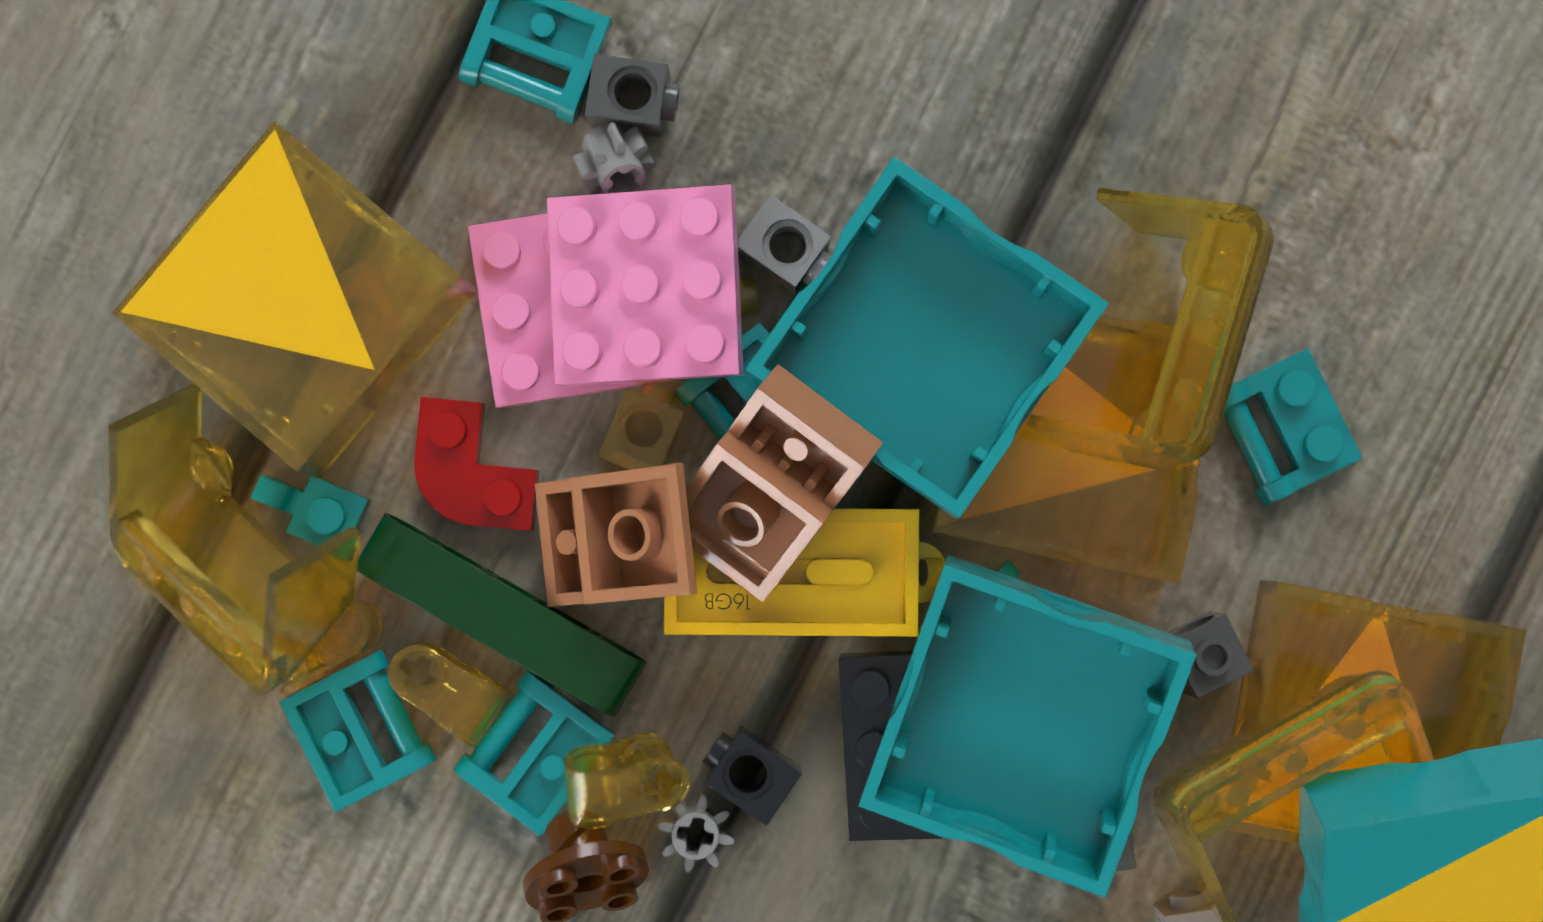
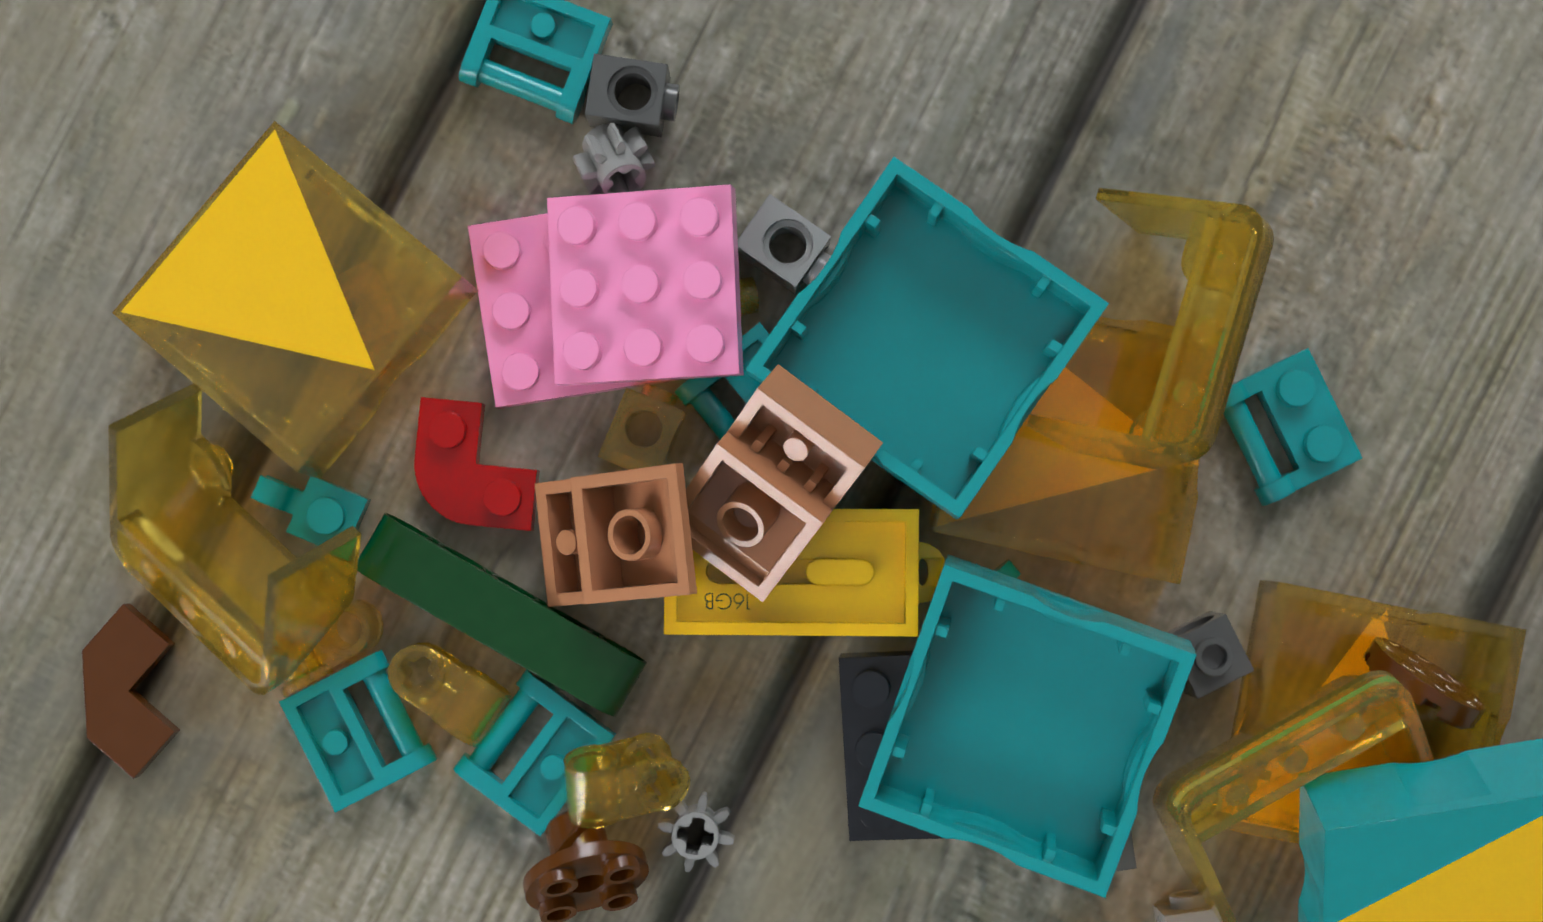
(116, 714): none -> reddish brown tile
(767, 796): black brick -> none
(1426, 683): none -> reddish brown tile

